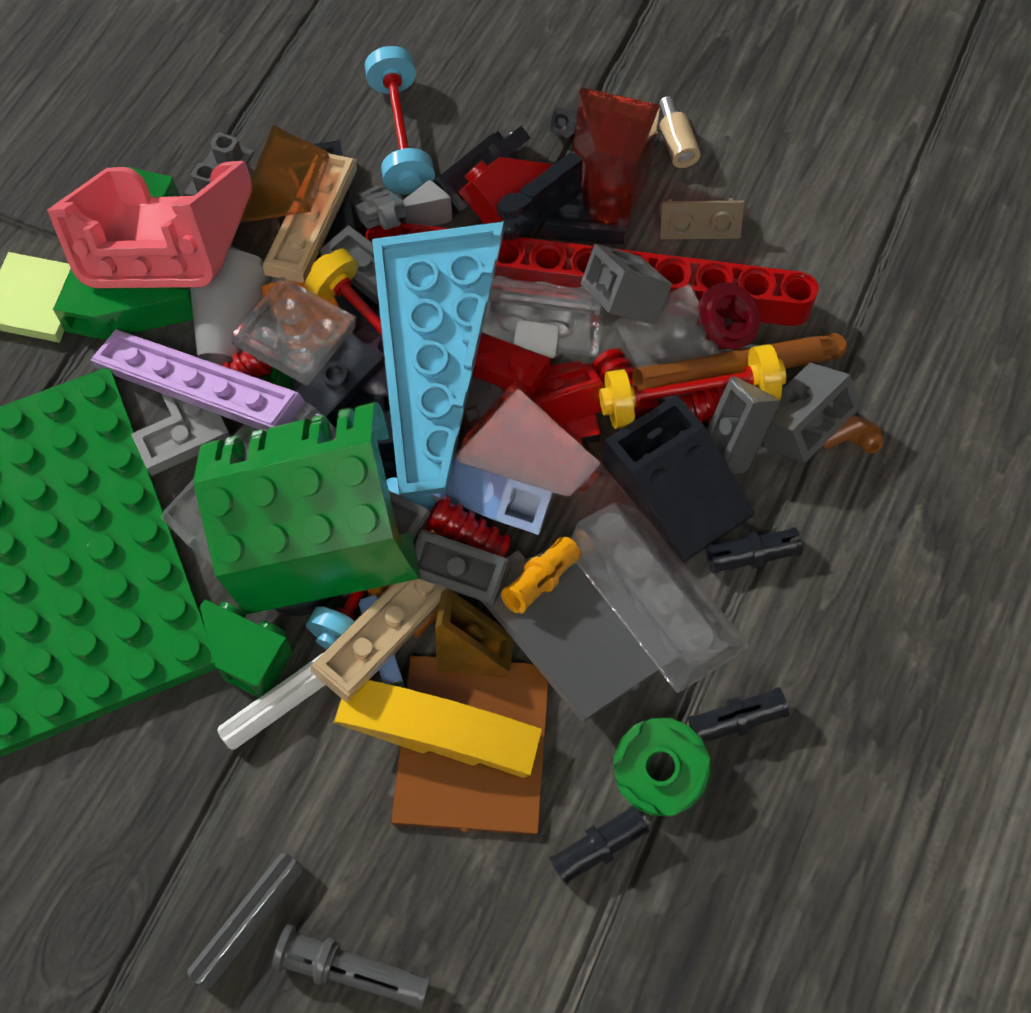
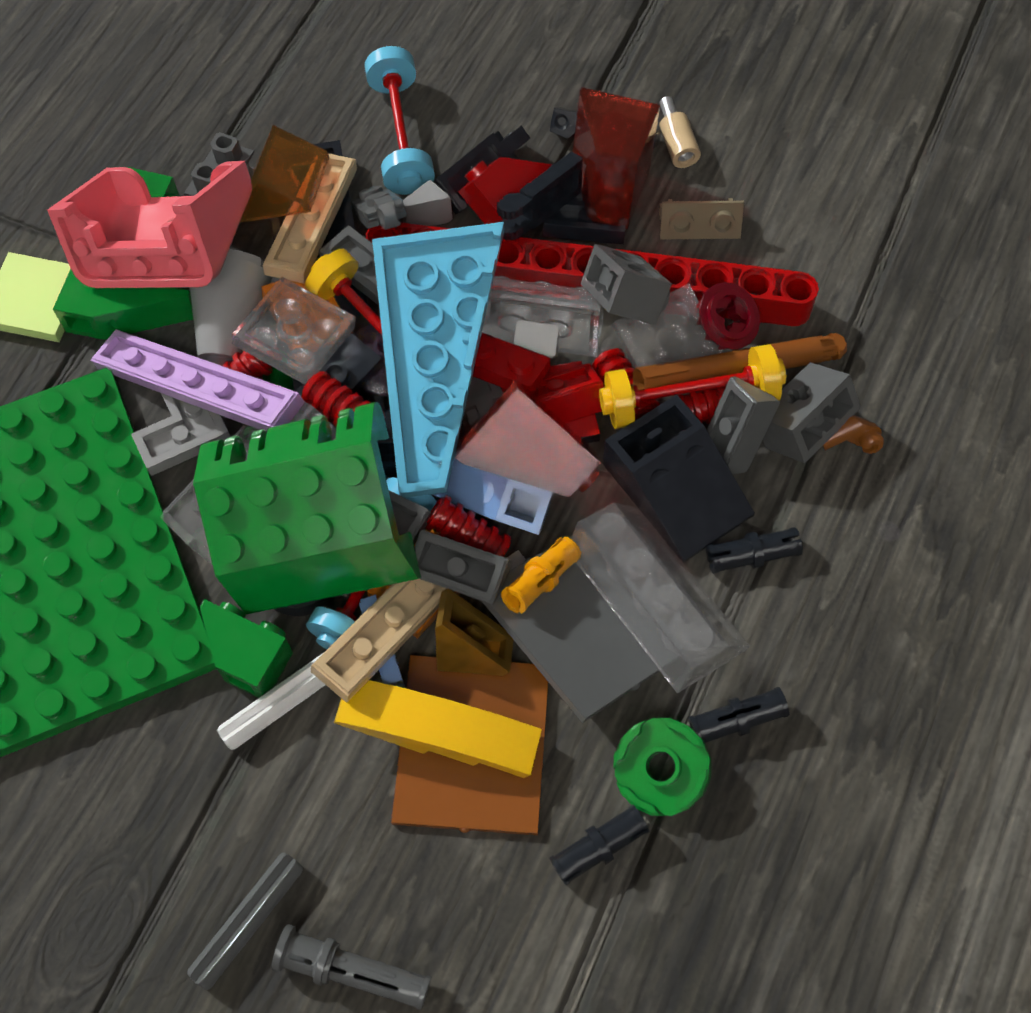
(330, 396): none -> red piece

